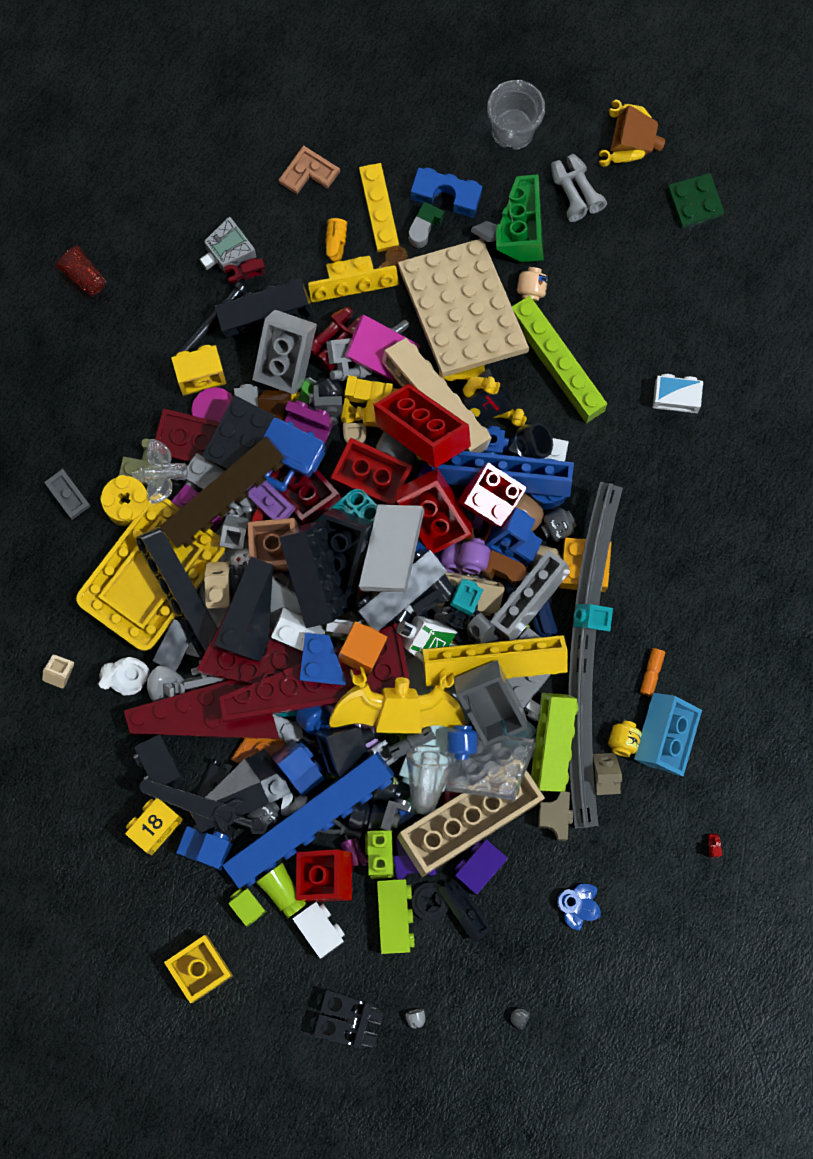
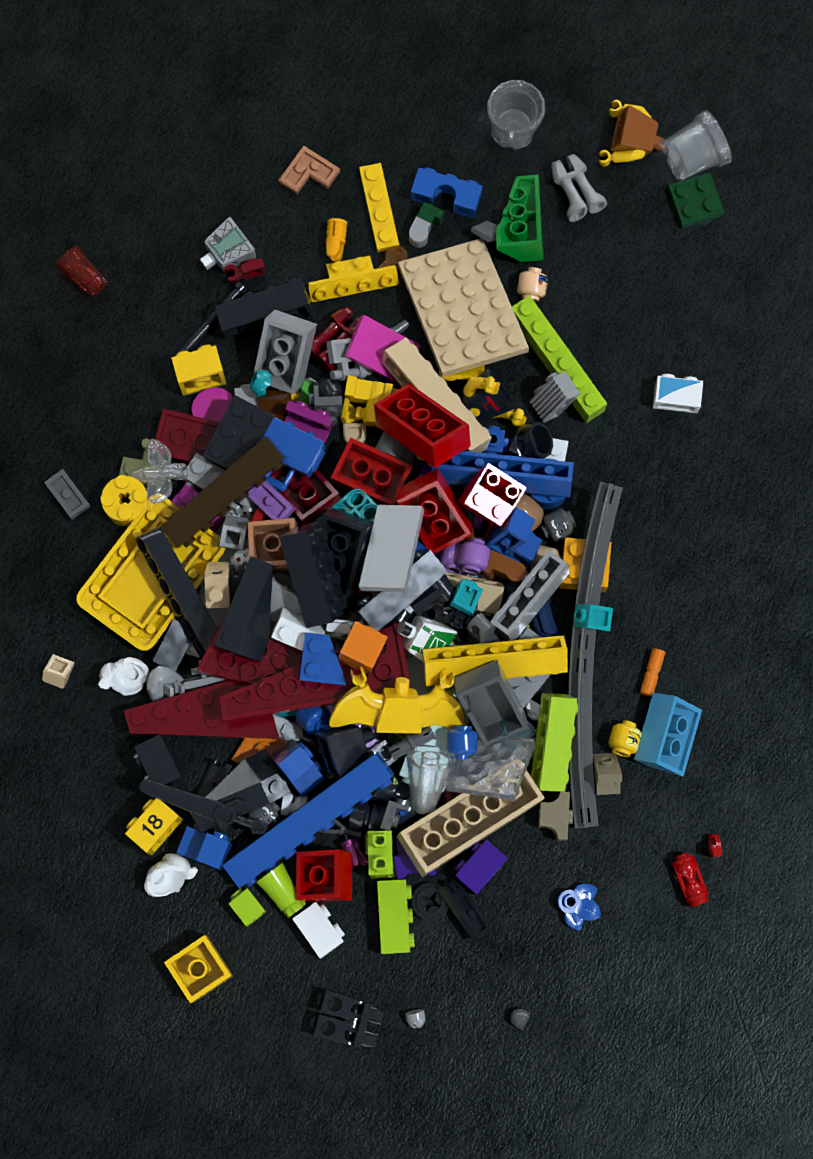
(168, 875): none -> white hair
(260, 382): none -> teal plate
(554, 396): none -> light grey brick
(694, 891): none -> red piece
(697, 147): none -> clear piece

